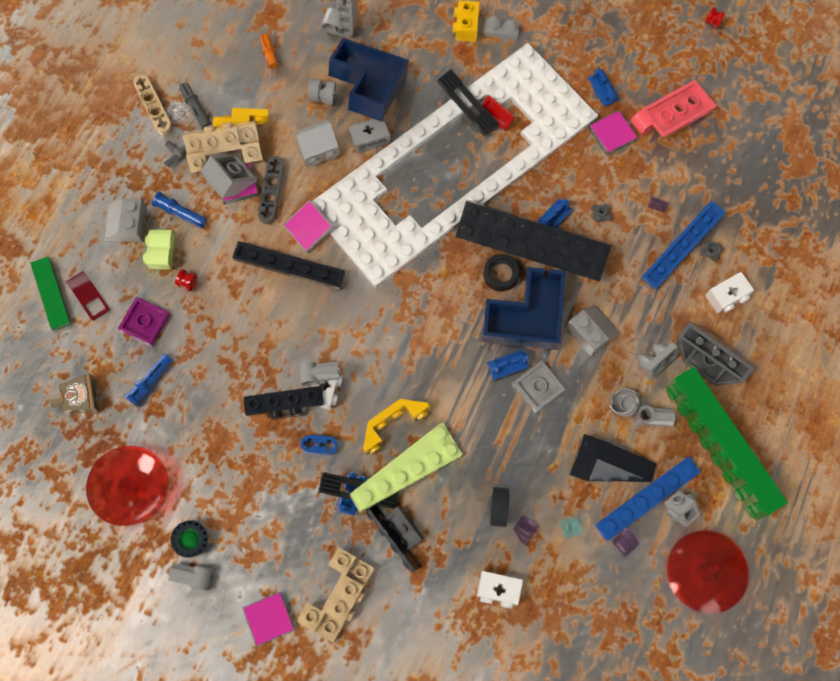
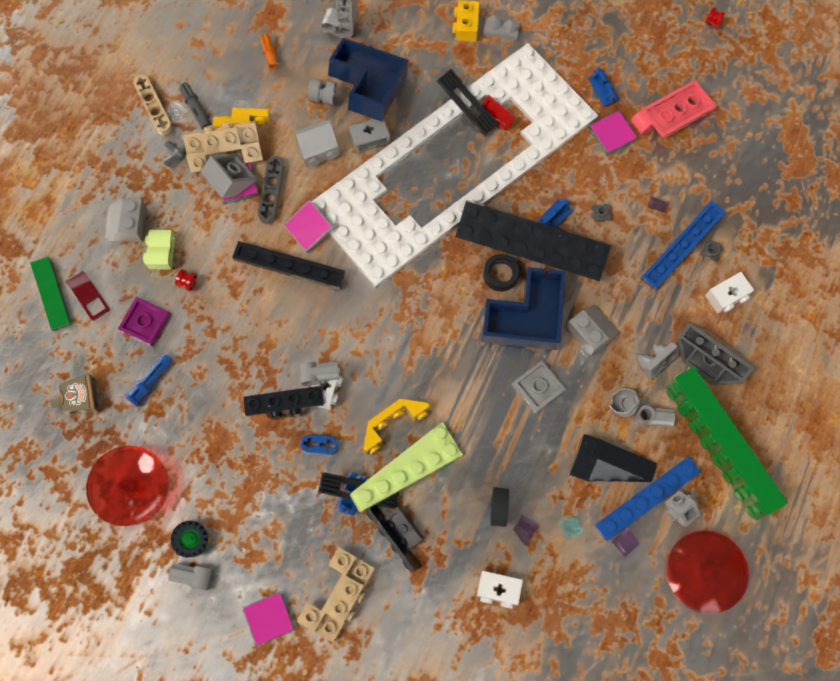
(172, 207): blue pin -> none
(508, 364): blue hinge -> none

